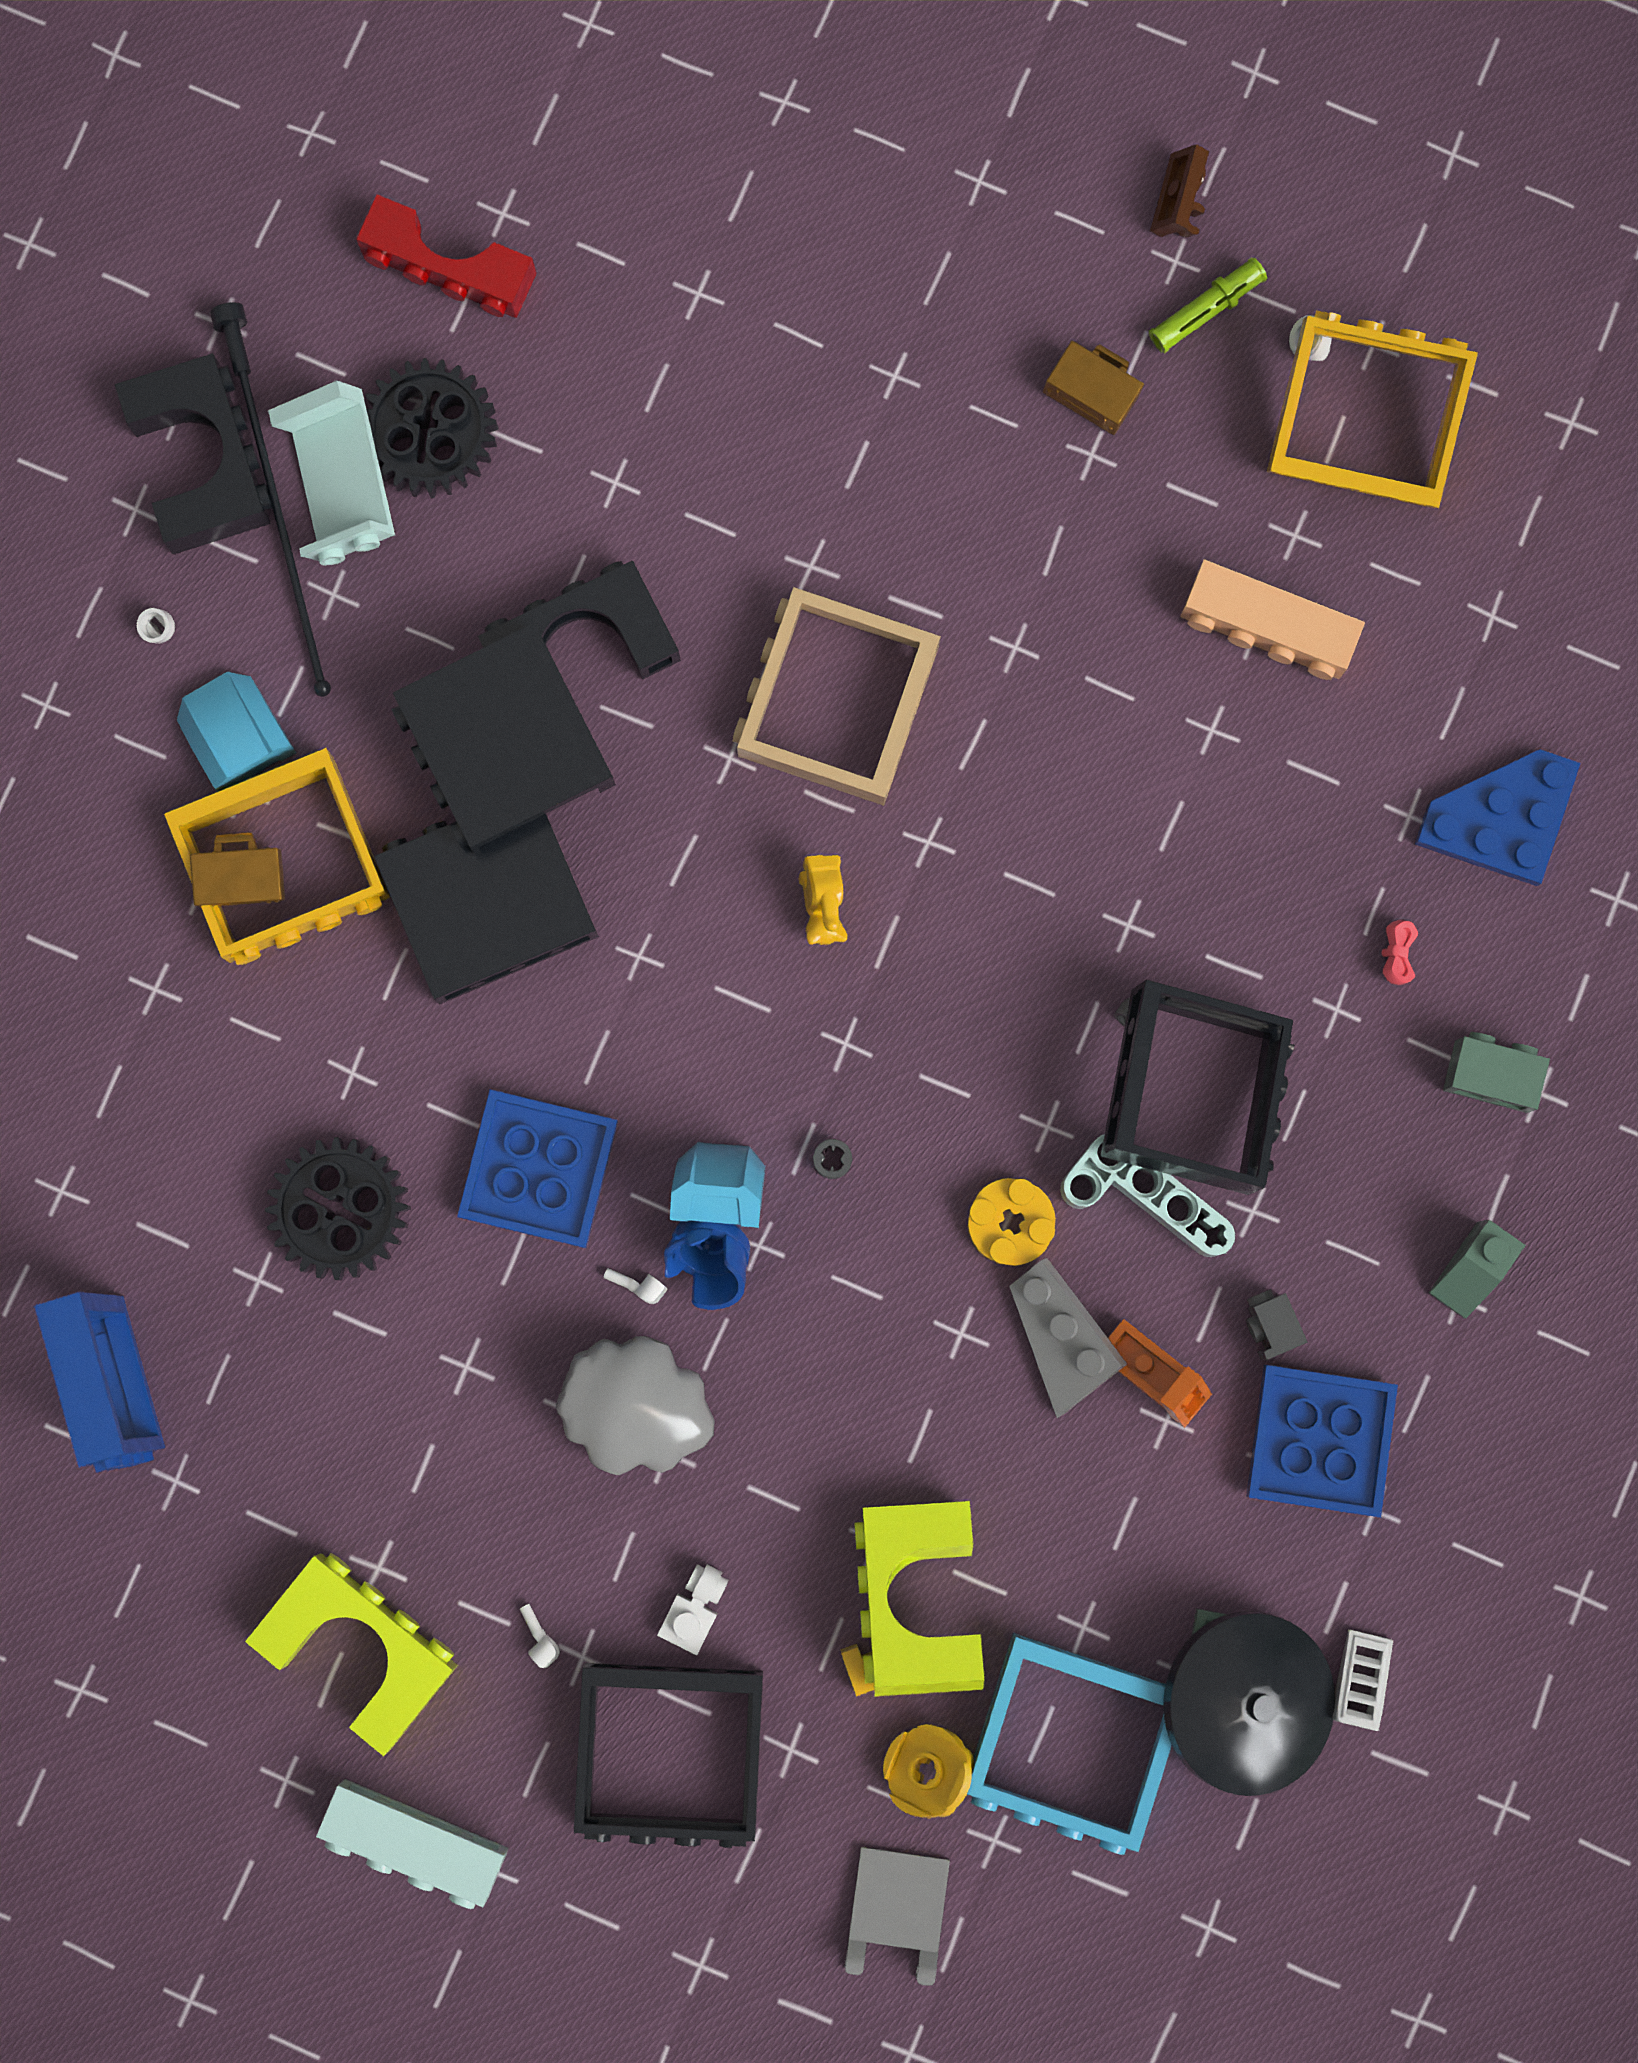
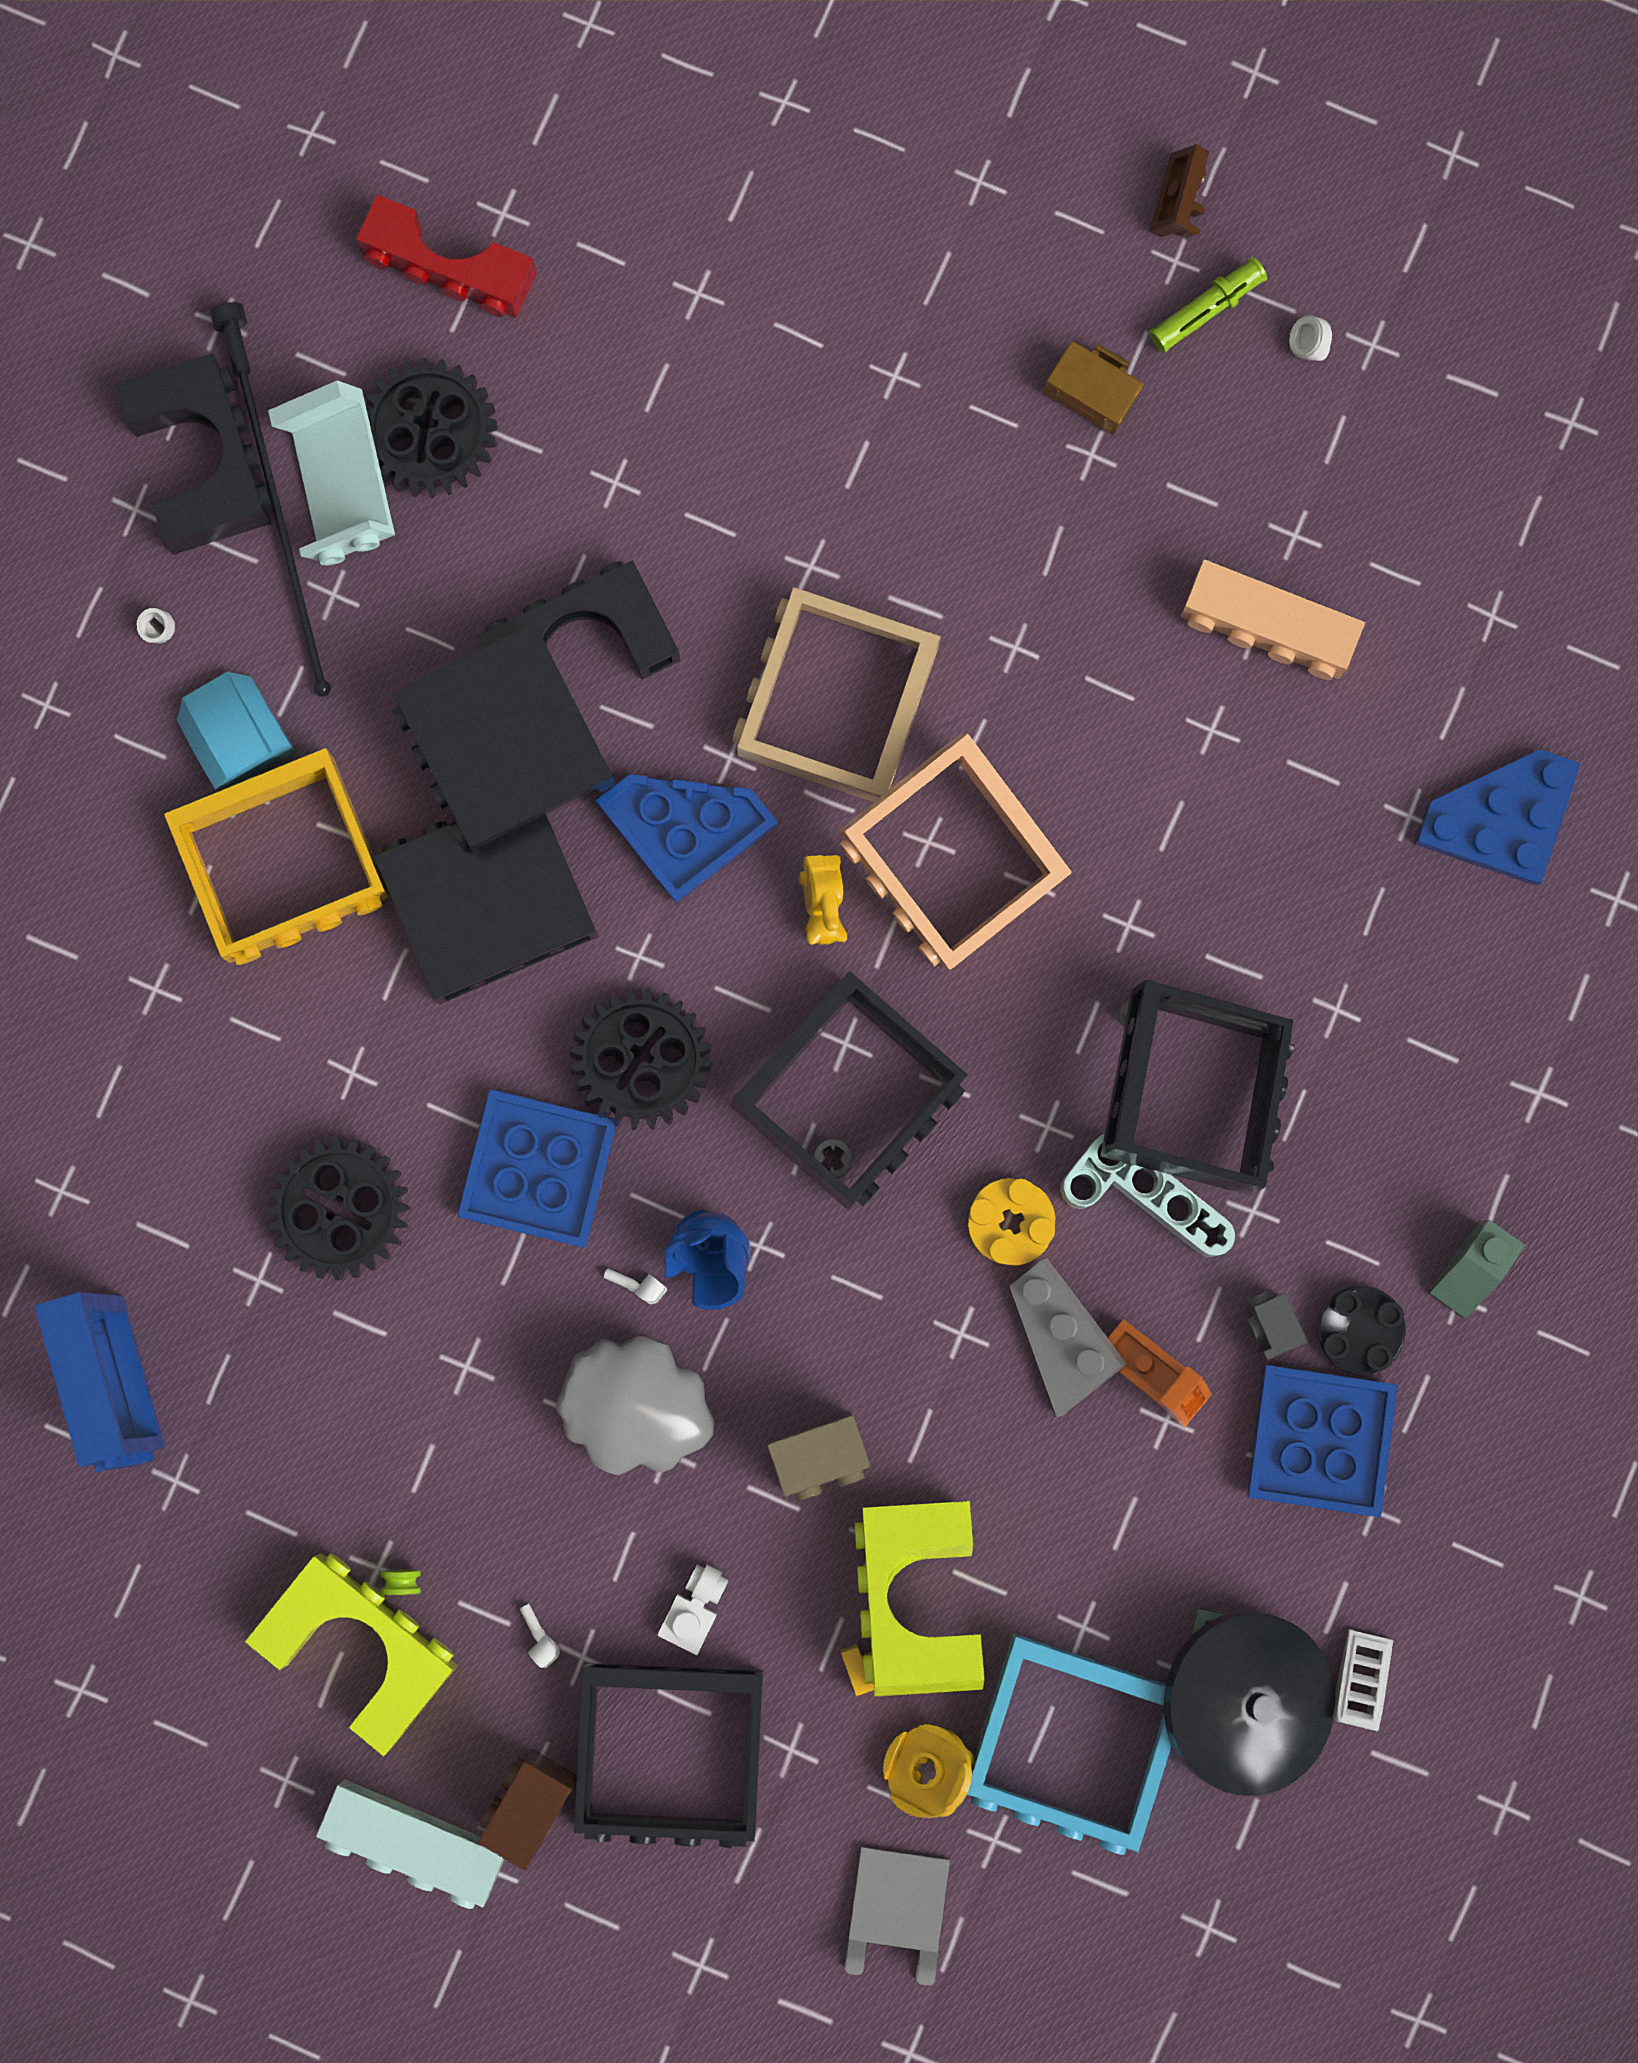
(237, 875): pearl gold piece -> none
(400, 1582): none -> lime bush
(525, 1814): none -> reddish brown brick
(608, 1038): none -> black gear
(685, 827): none -> blue plate
(718, 1185): medium azure slope -> none
(818, 1457): none -> dark tan brick
(904, 1034): none -> black window
(1008, 809): none -> light nougat window
(1362, 1330): none -> black dish
(1400, 937): coral piece -> none
(1409, 343): yellow window -> none
(1496, 1073): sand green brick -> none

